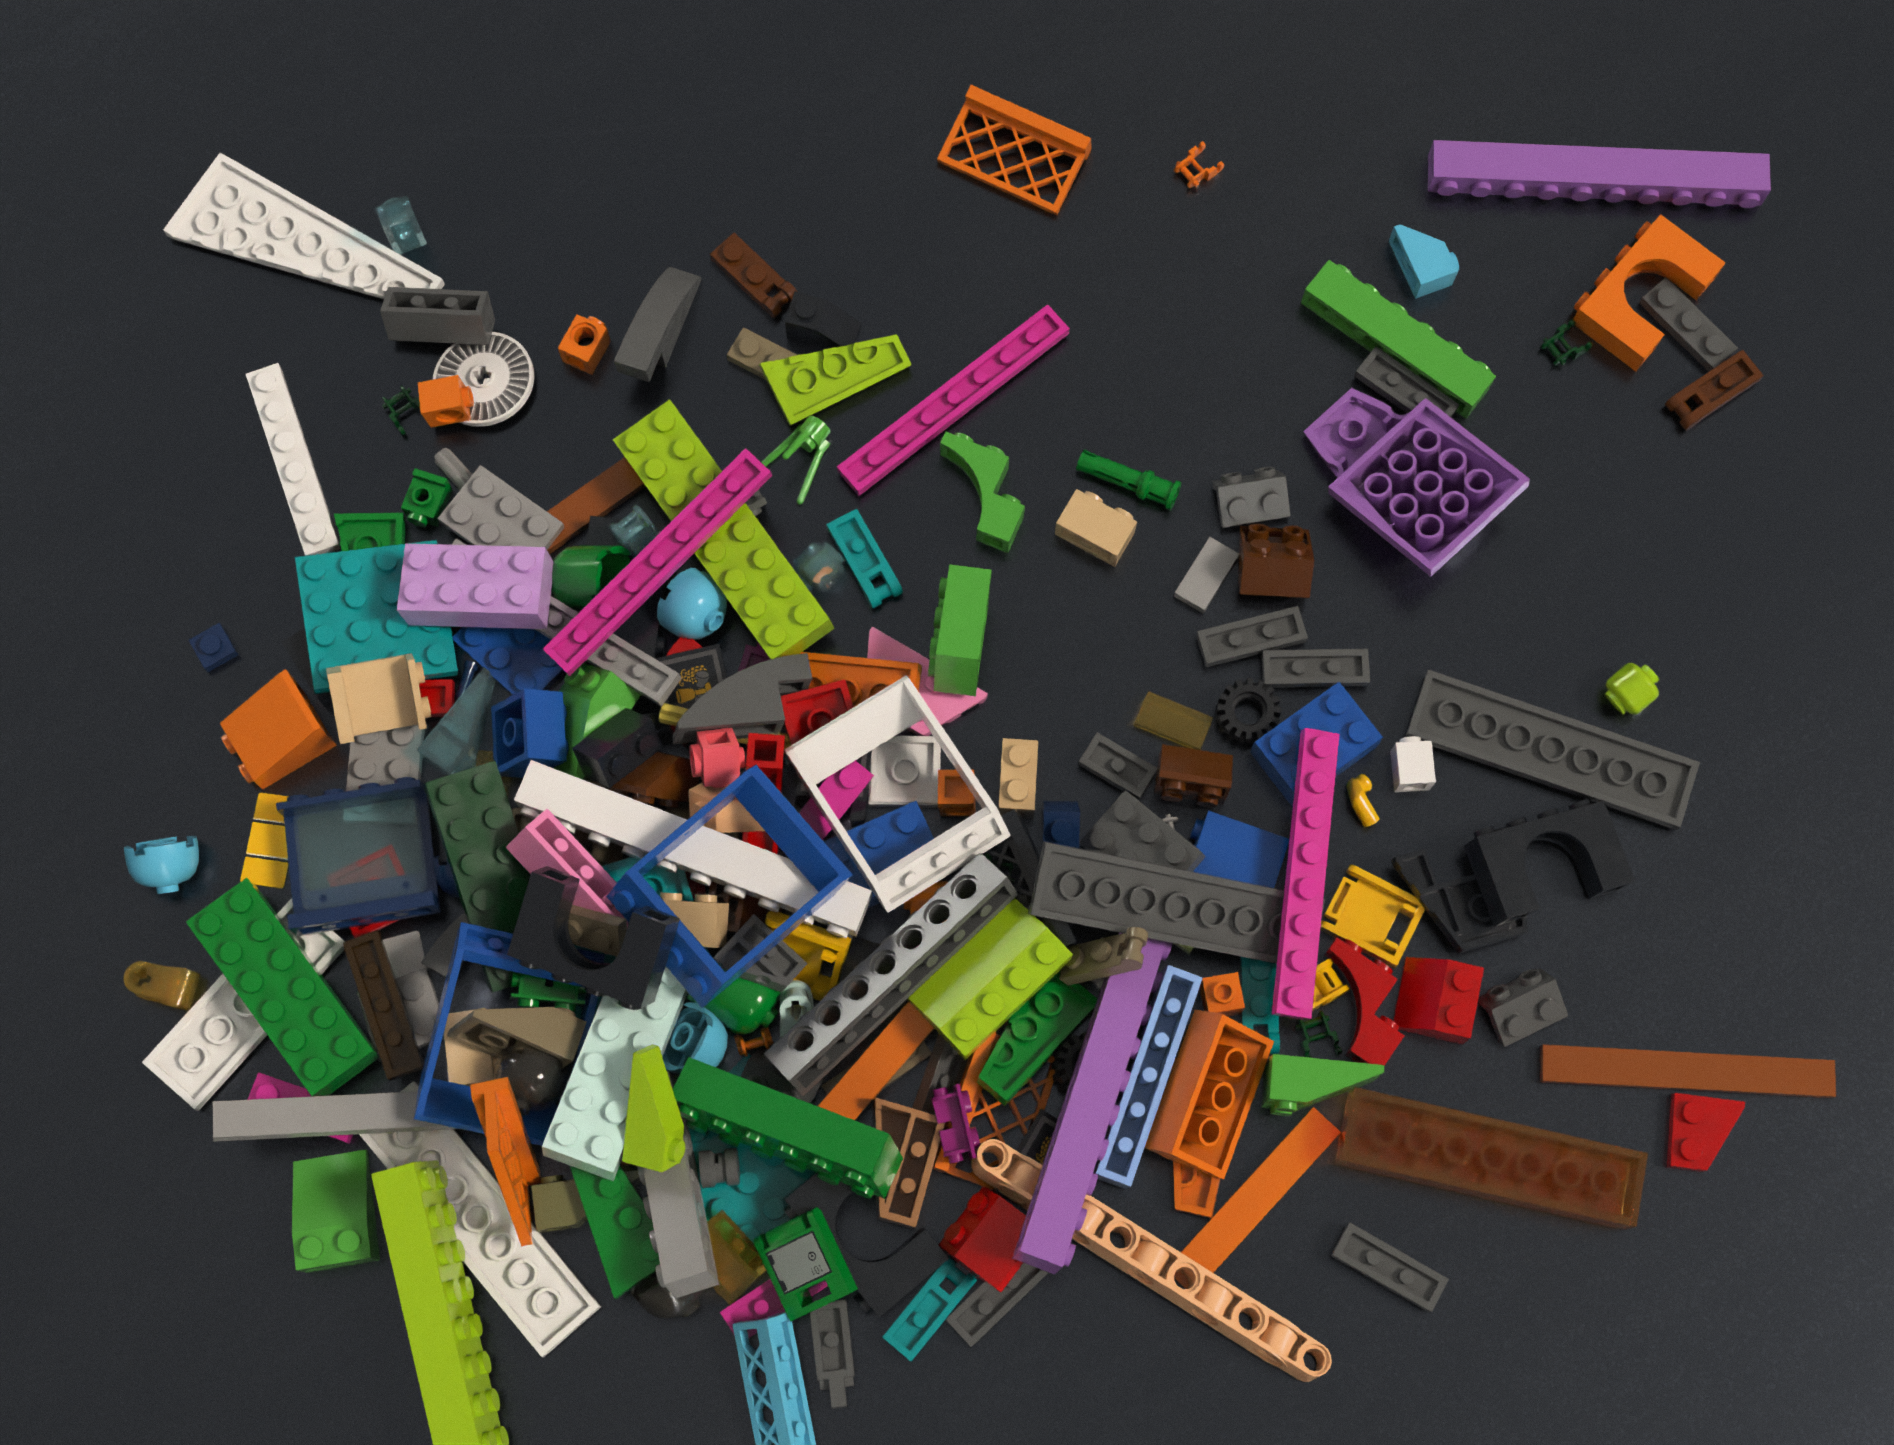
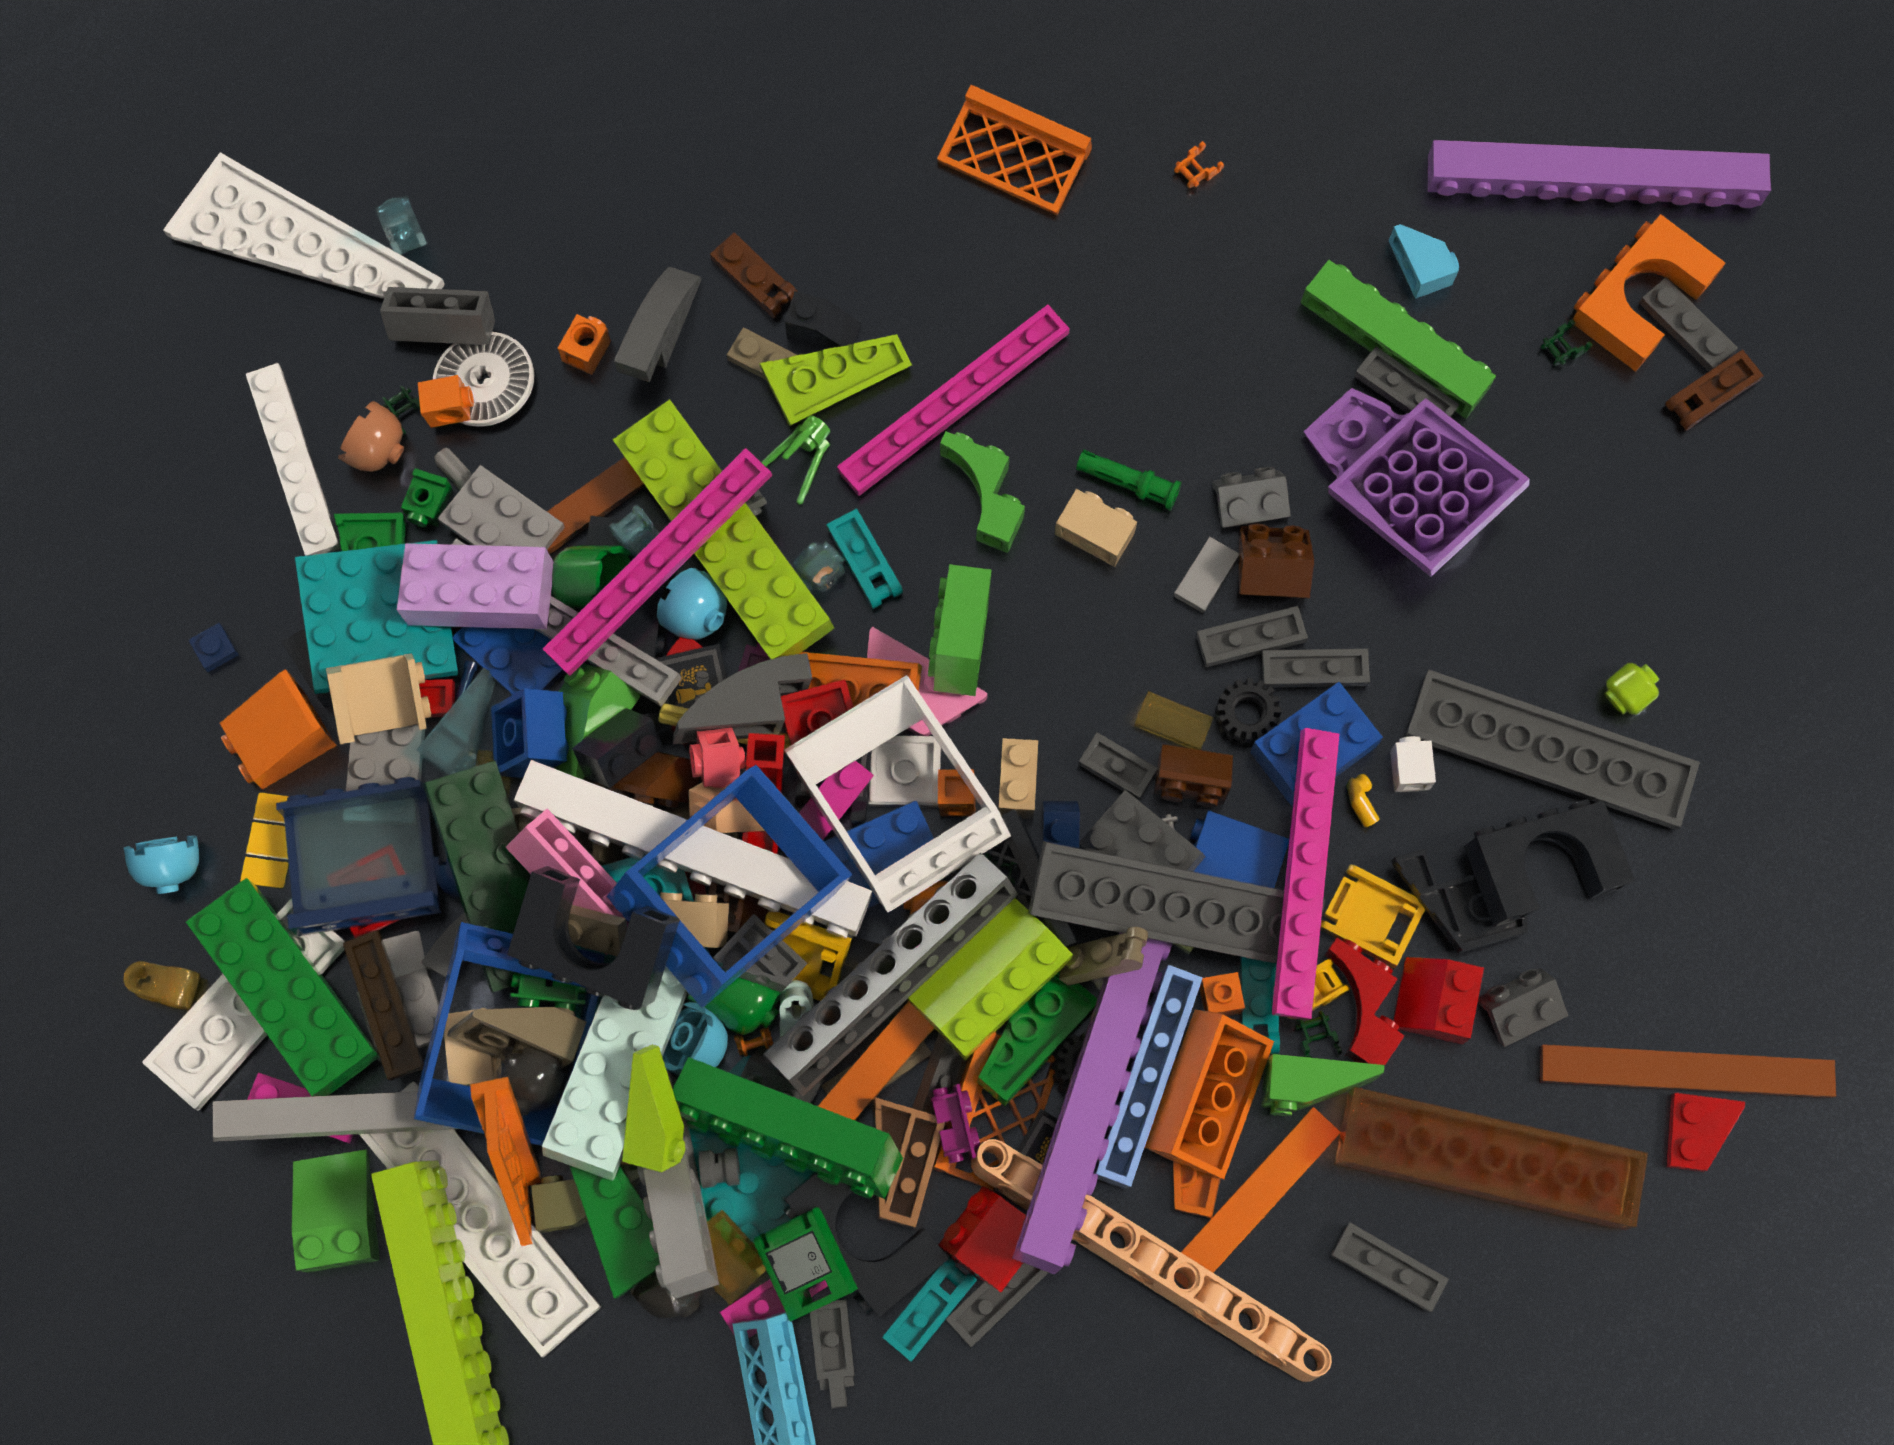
(373, 440): none -> nougat cylinder

